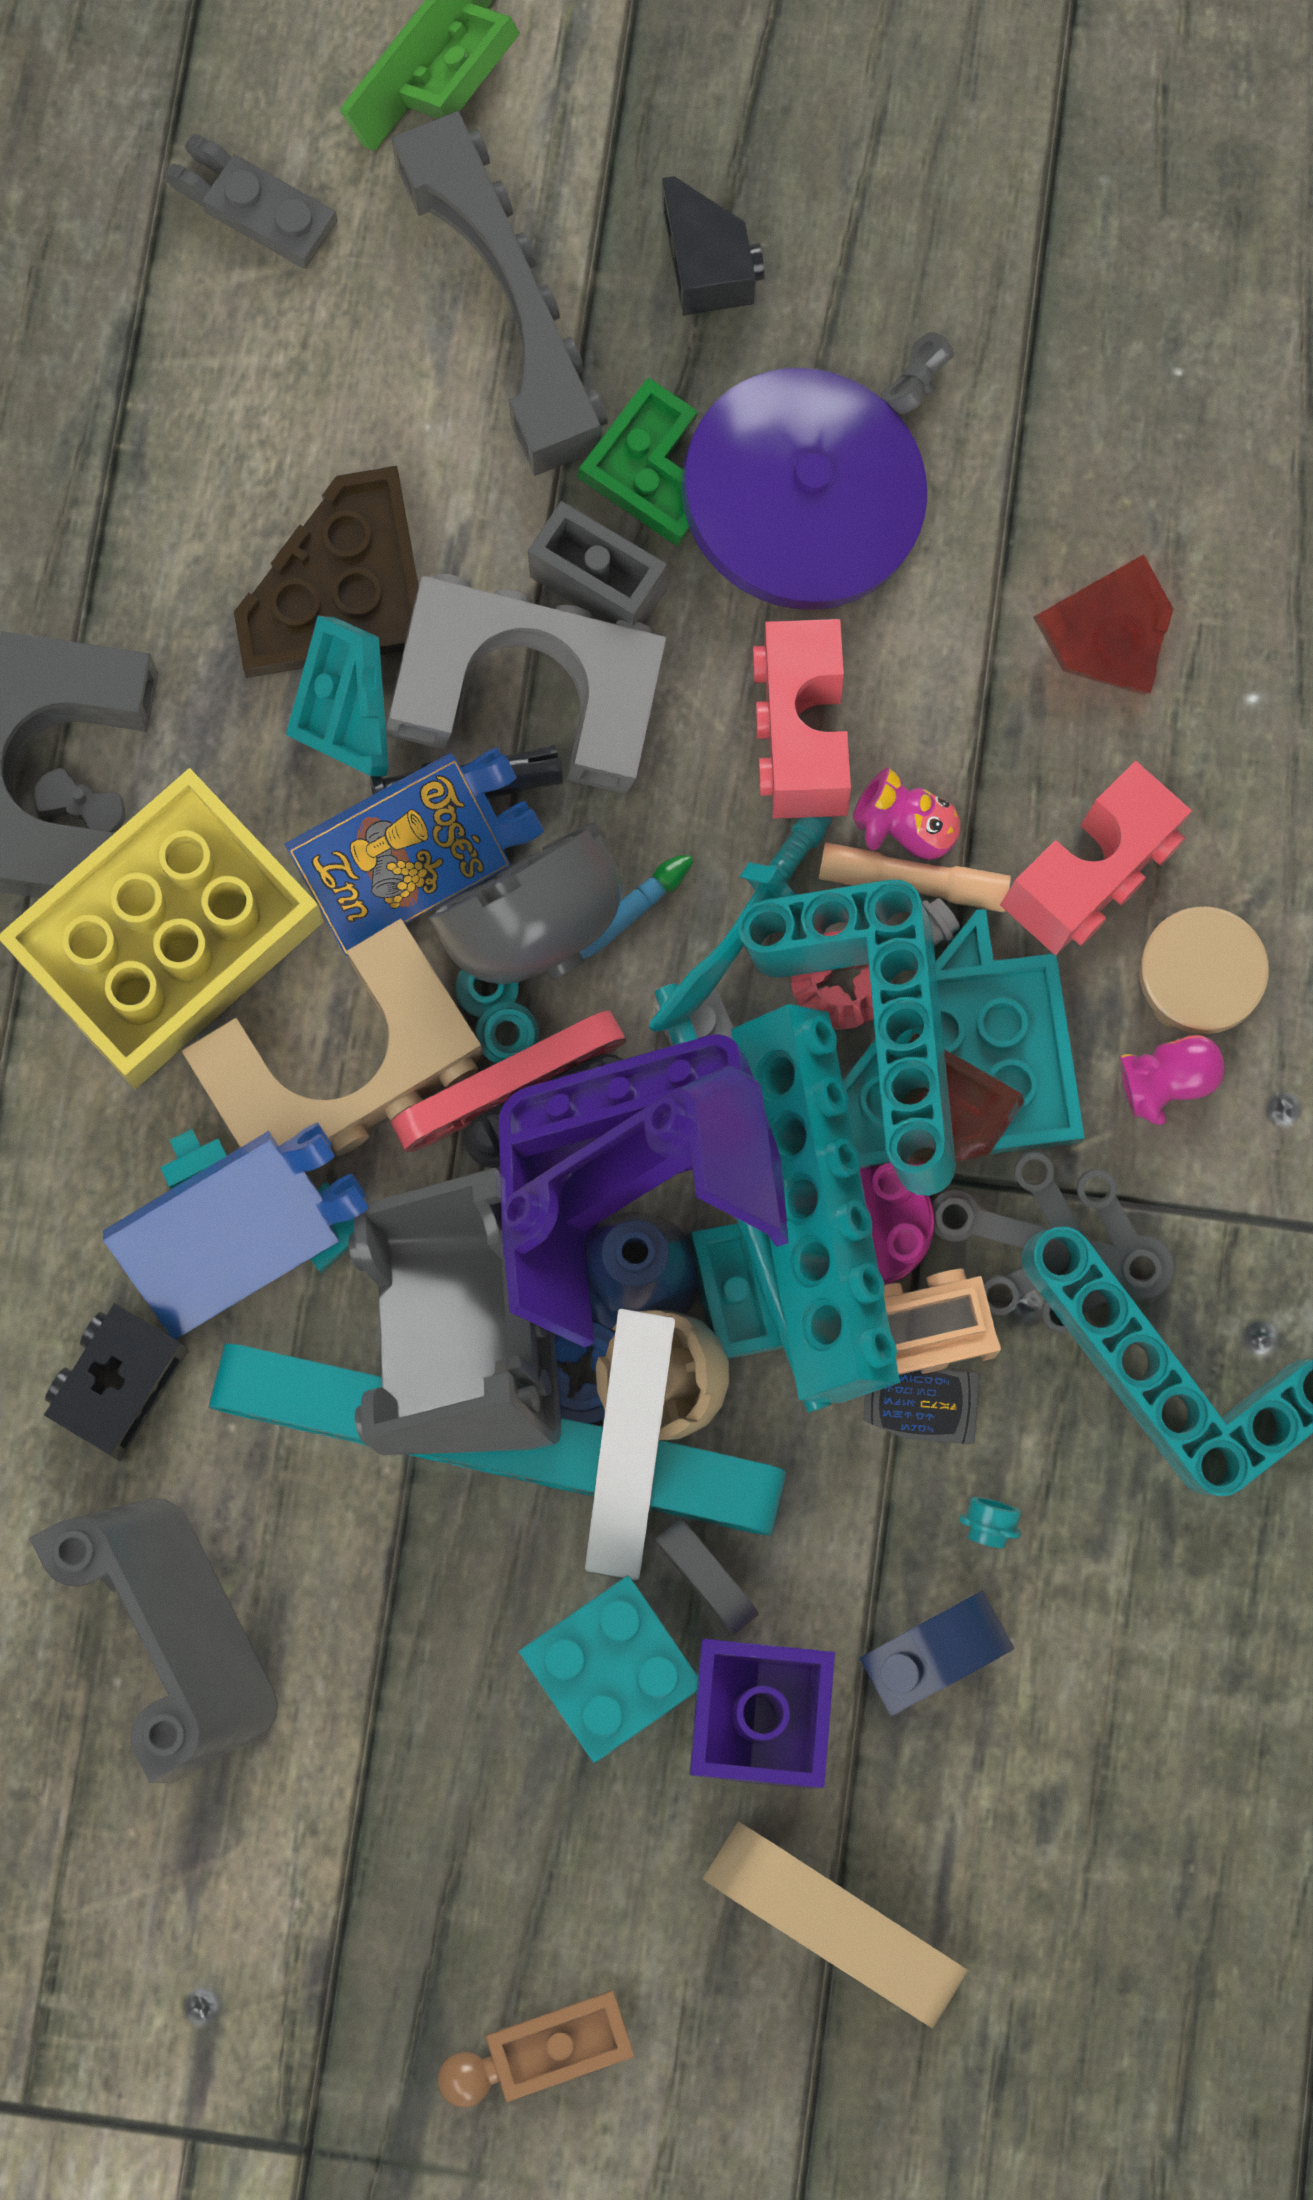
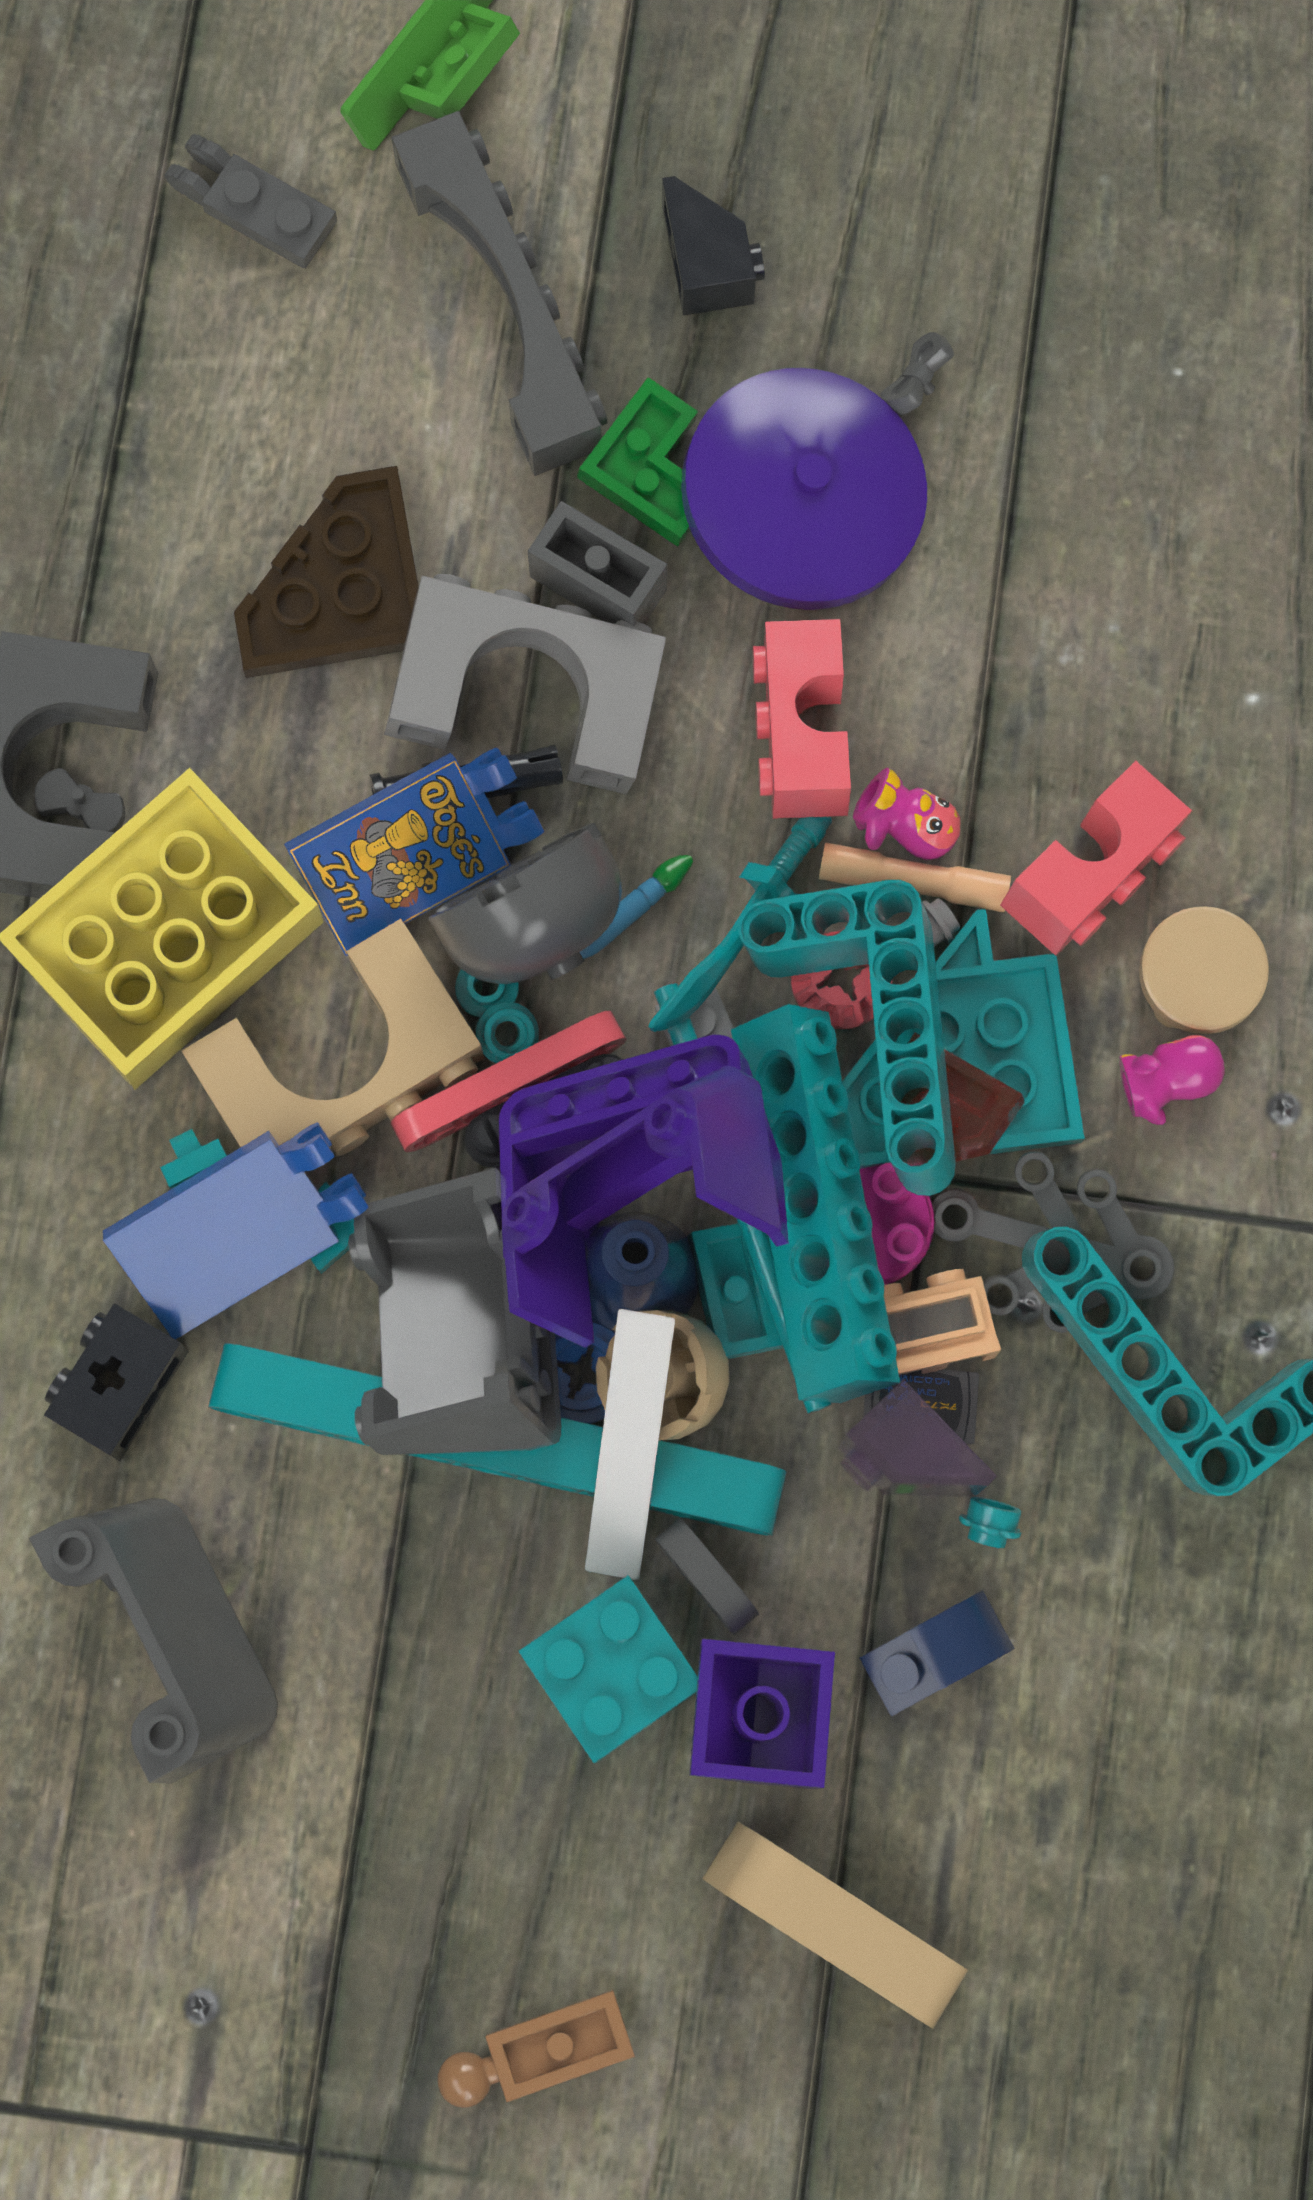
(342, 698): teal wing -> none
(911, 1451): none -> clear purple slope
(1111, 628): clear red plate -> none

